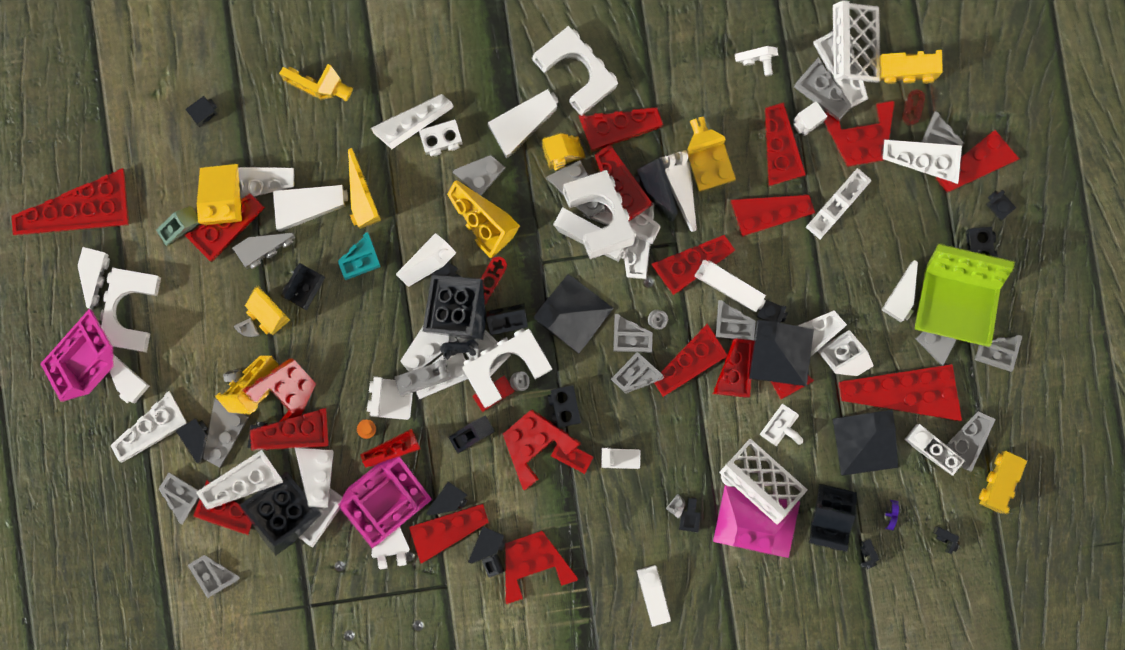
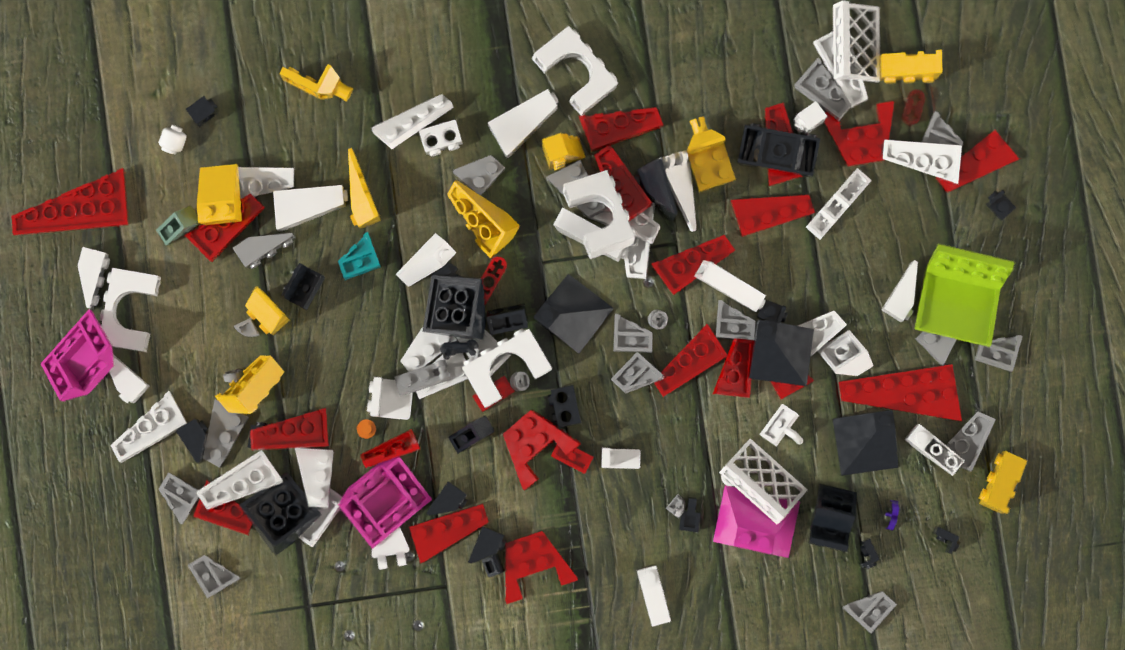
(172, 139): none -> white head
(288, 384): wing -> none
(763, 54): white plate -> none
(779, 150): none -> black piece
(870, 610): none -> light grey wing
(975, 246): black brick -> none

